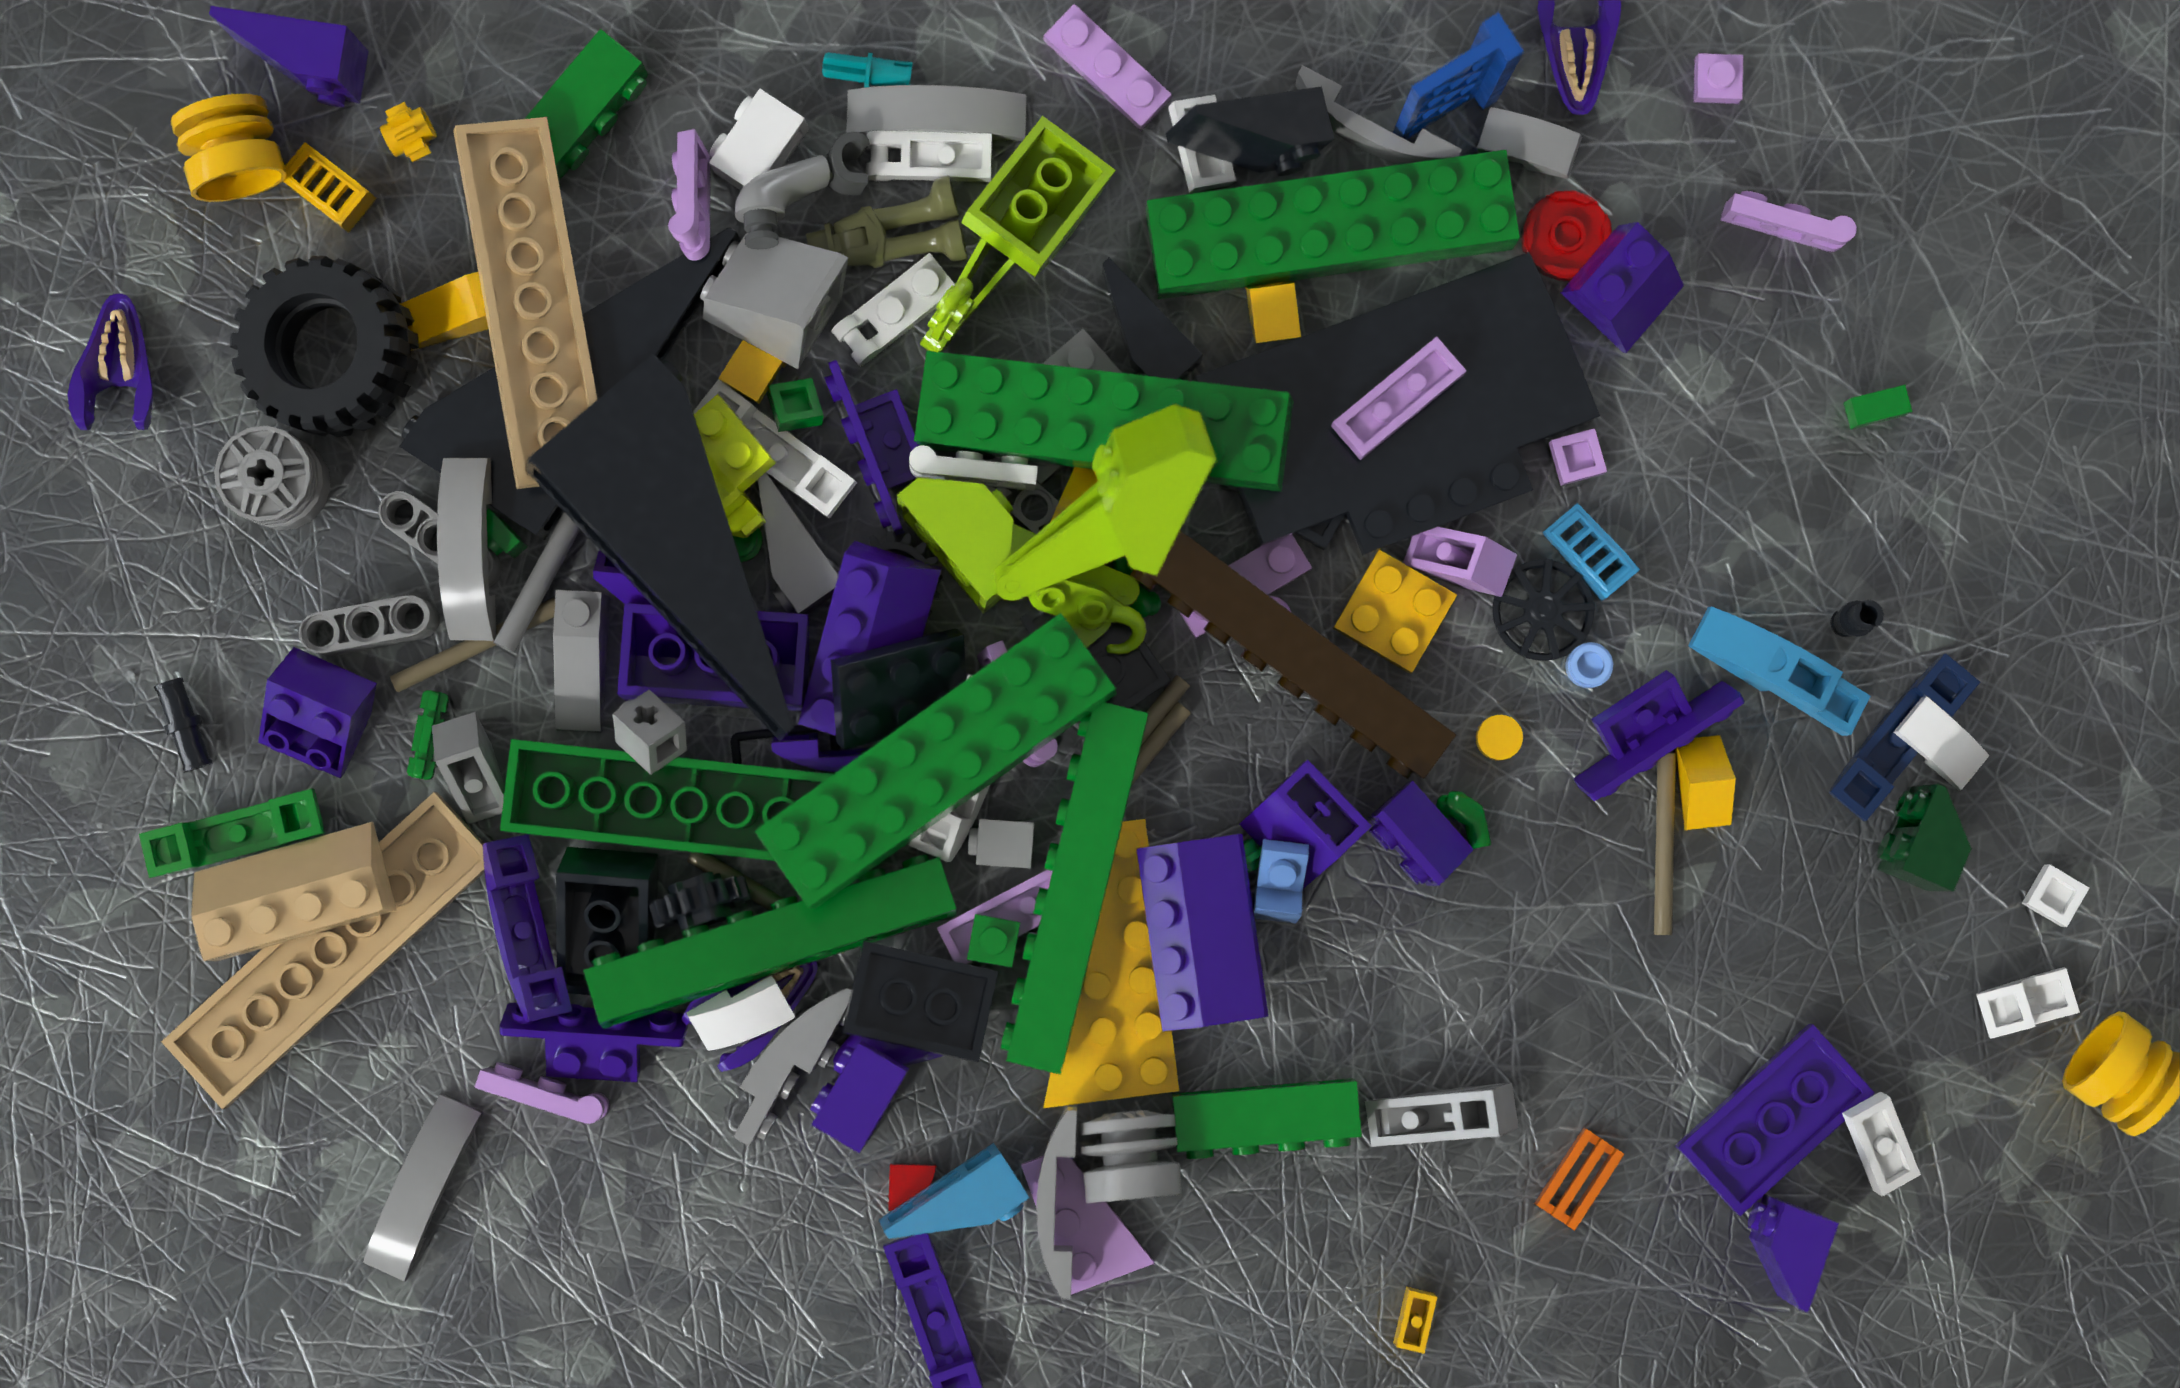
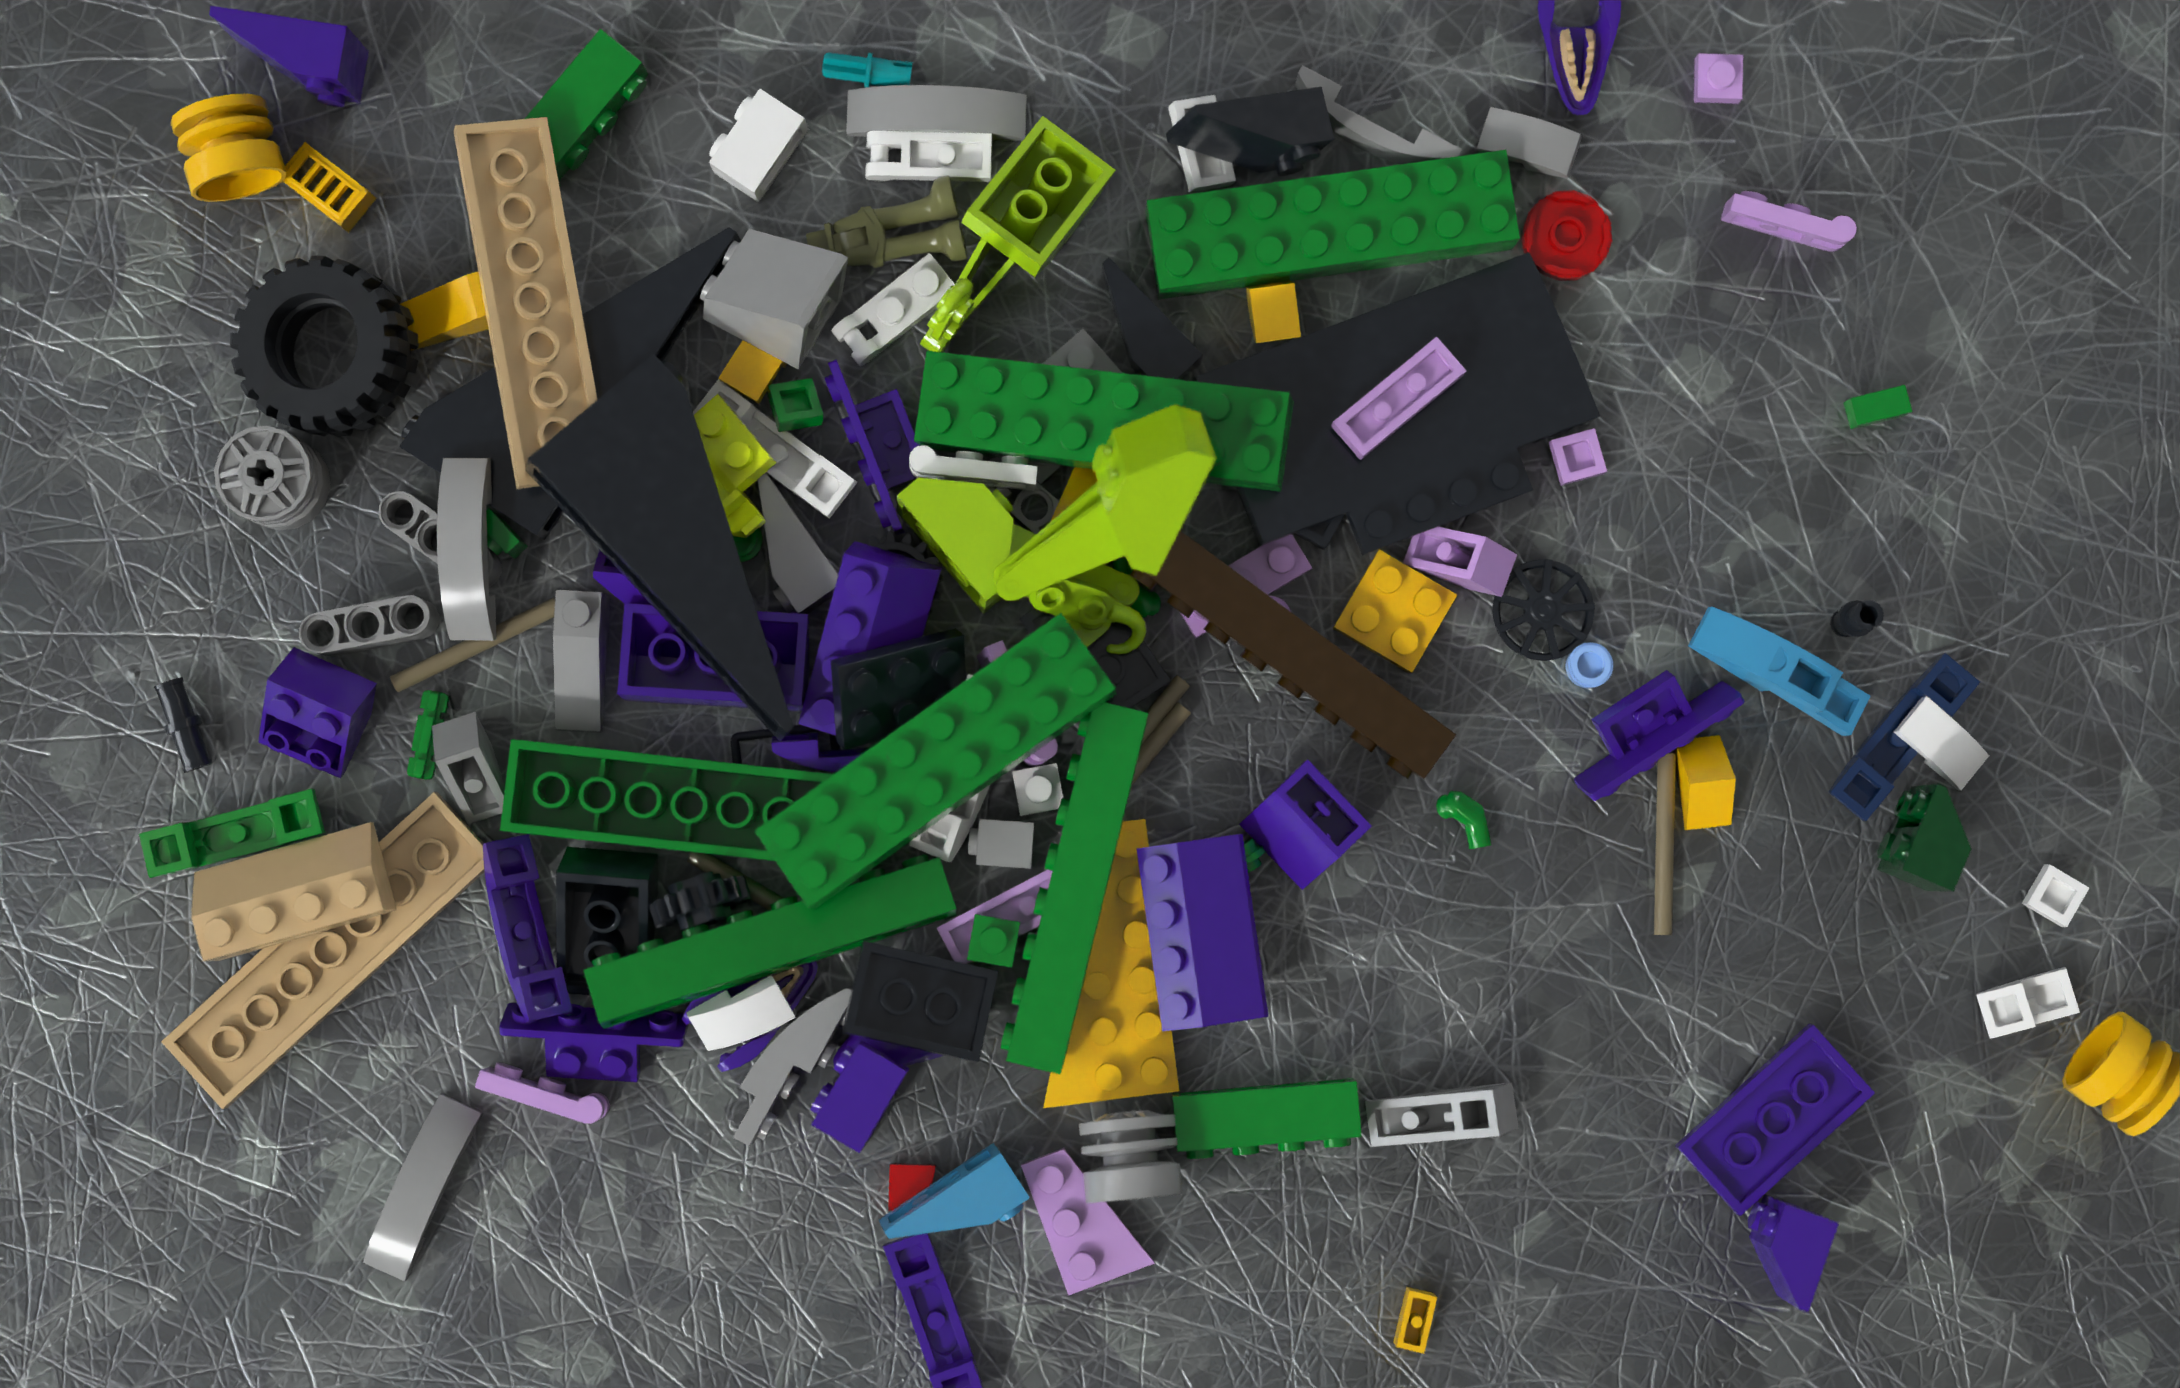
(115, 358): dark purple animal -> none
(408, 131): yellow gear -> none
(537, 584): light grey piece -> none
(649, 731): light grey brick -> none
(691, 196): lavender plate -> none
(768, 194): piece -> none
(1038, 789): none -> white plate
(1056, 1257): light grey slope -> none
(1107, 67): lavender plate -> none
(1280, 881): medium blue slope -> none
(1419, 835): dark purple slope -> none
(1475, 74): blue fence -> none
(1499, 737): yellow tile -> none
(1593, 1189): orange tile -> none
(1614, 552): dark azure slope -> none
(1625, 284): dark purple slope -> none
(1881, 1143): white plate -> none

